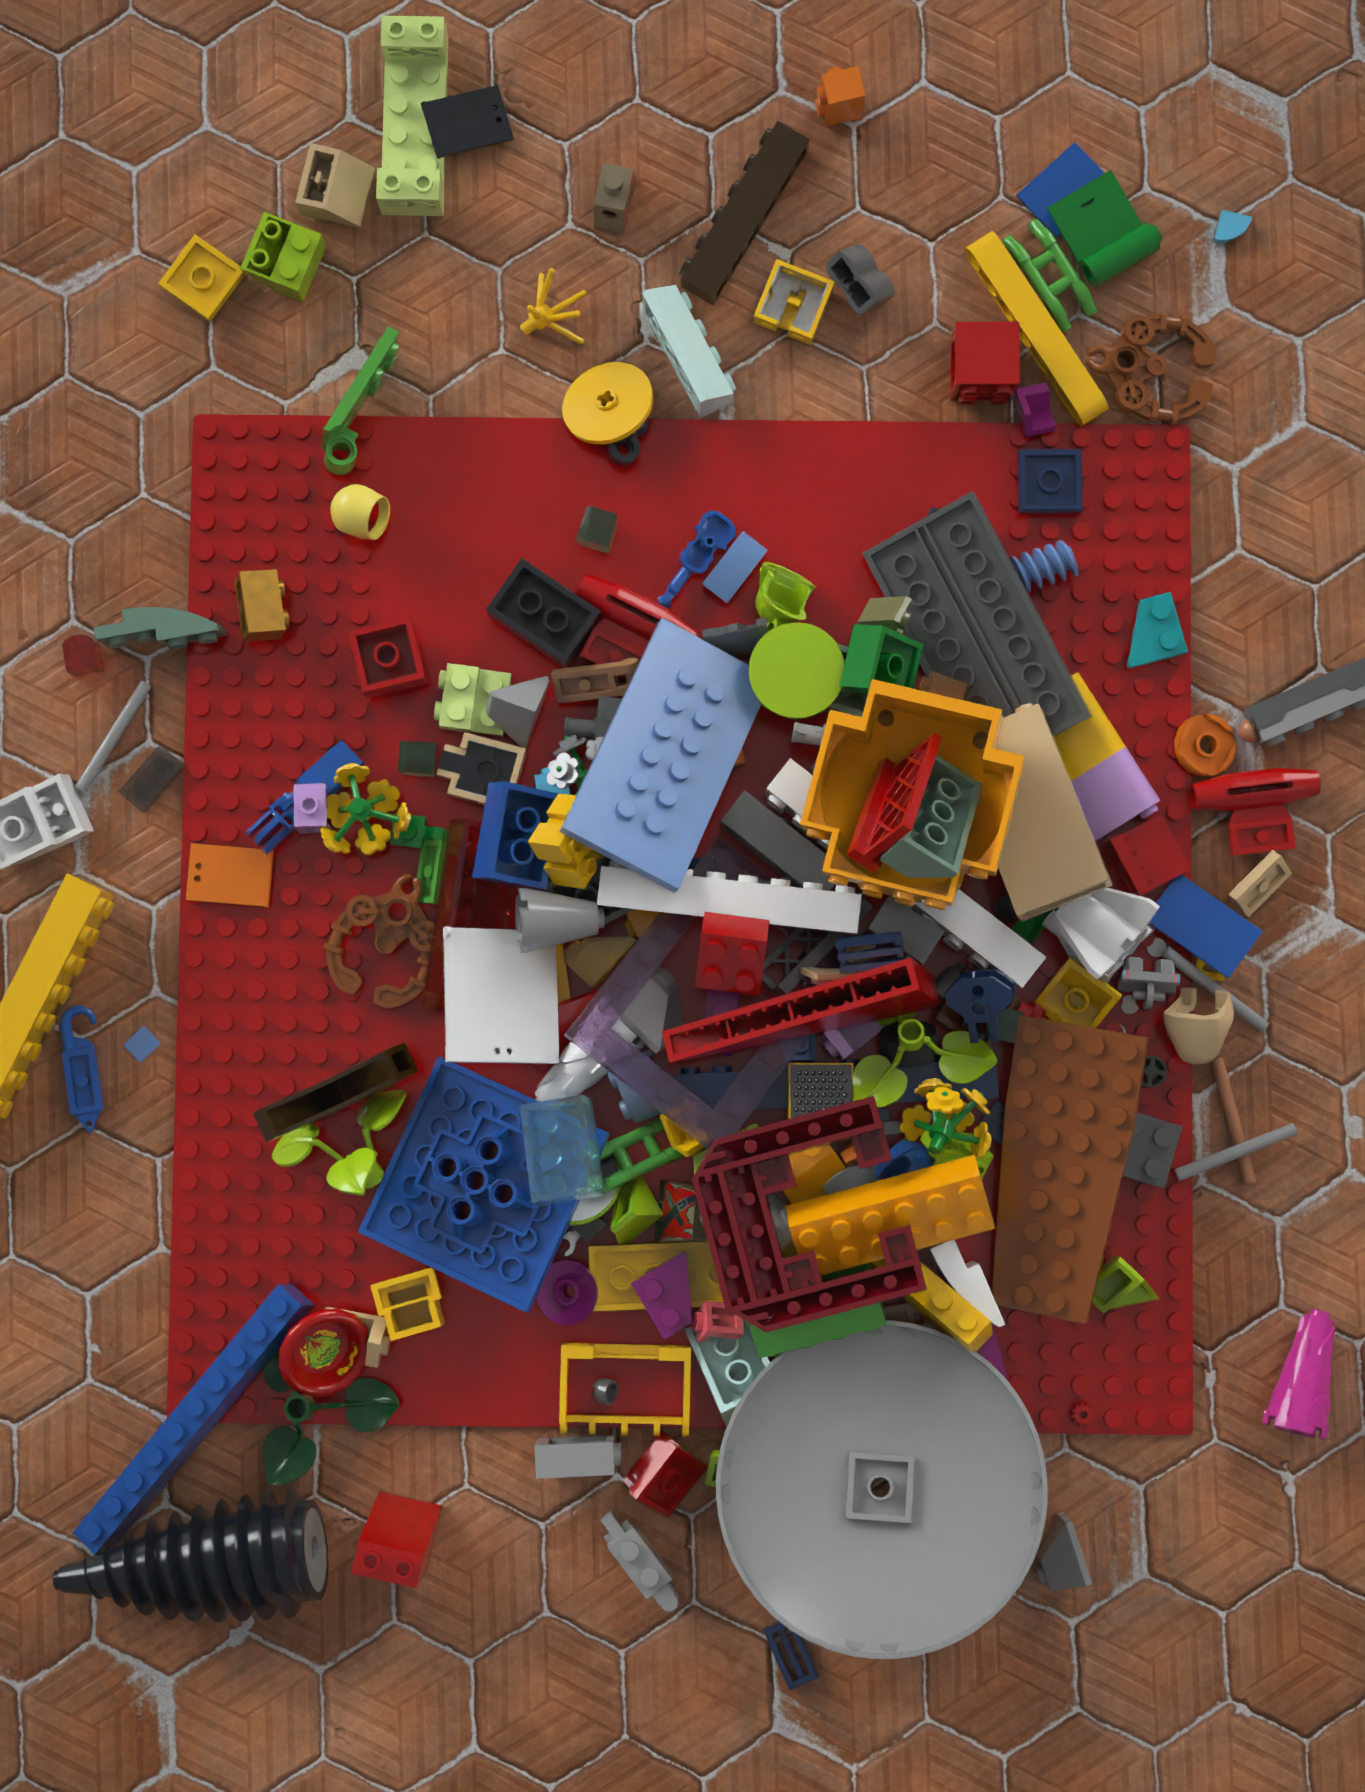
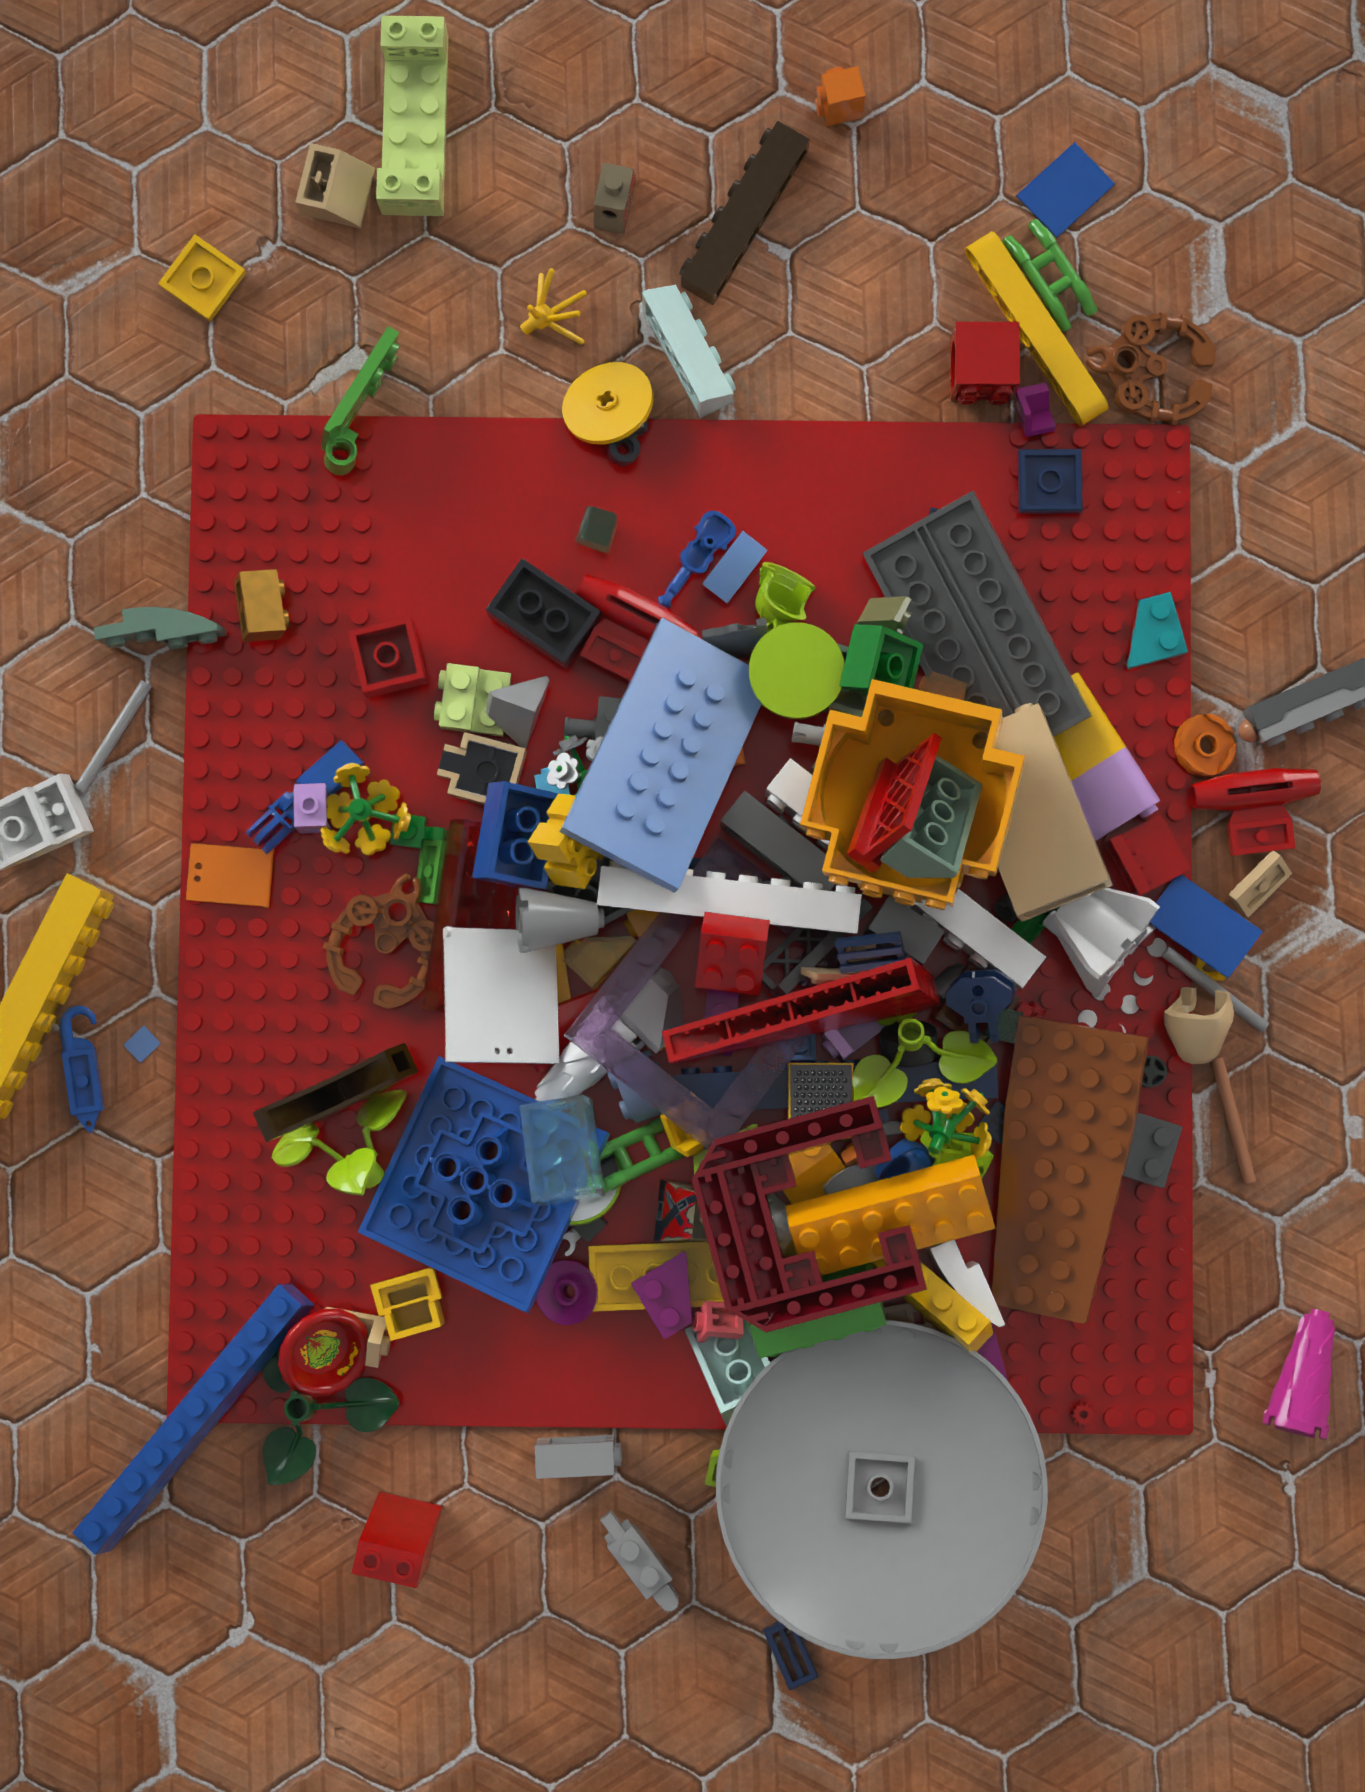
(82, 655): clear red piece -> none
(152, 778): clear smoke plate -> none
(214, 1563): black cone -> none
(284, 256): lime slope -> none
(352, 509): light yellow helmet -> none
(417, 758): clear green piece -> none
(467, 121): black container -> none
(592, 680): medium nougat plate -> none
(605, 1391): dark grey hinge -> none
(632, 1351): yellow hinge -> none
(634, 1210): lime slope -> none
(664, 1474): red bracket -> none
(793, 301): piece -> none
(860, 279): dark grey brick -> none
(1045, 564): medium blue piece -> none
(1061, 1557): light grey slope -> none
(1077, 996): yellow slope -> none
(1104, 233): green door -> none
(1120, 1286): lime slope -> none
(1148, 985): light grey hips -> none
(1231, 226): medium azure tile -> none
(1235, 1152): light grey bar -> none

